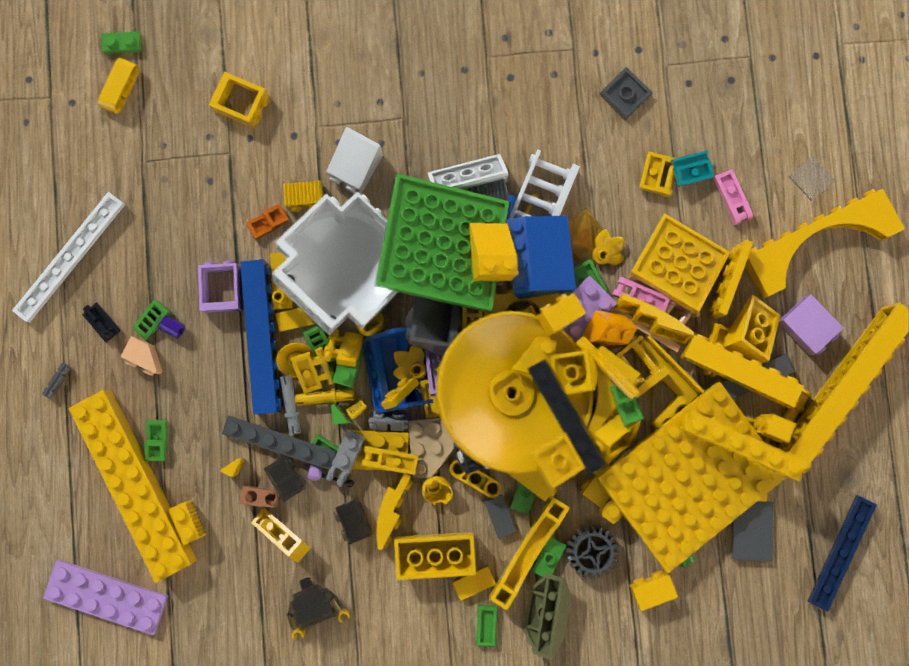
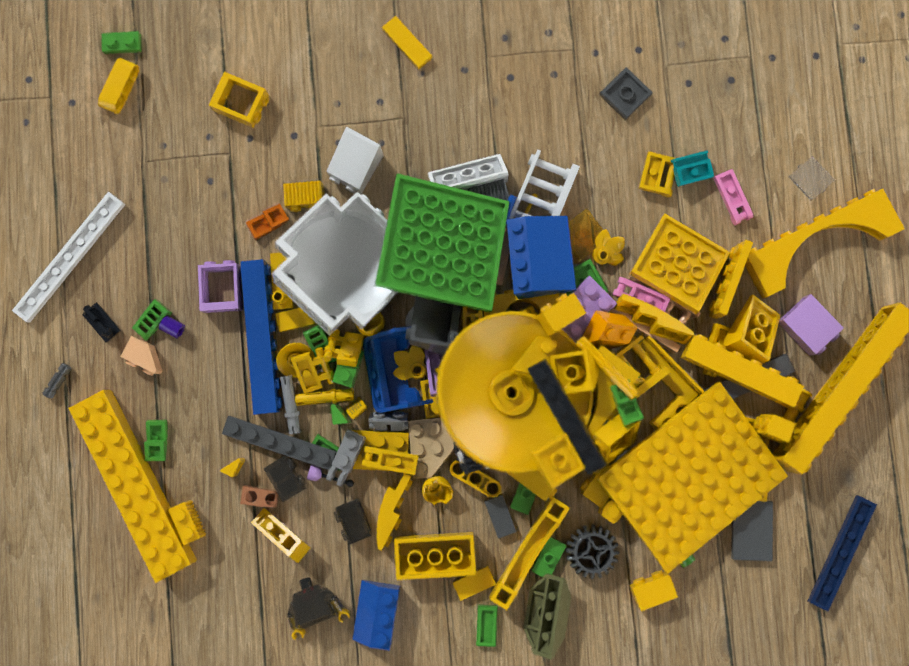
(105, 597): lavender plate -> none
(376, 614): none -> blue slope
(395, 396): yellow plate -> none
(407, 42): none -> yellow tile
(492, 252): yellow slope -> none
(743, 445): yellow arch -> none

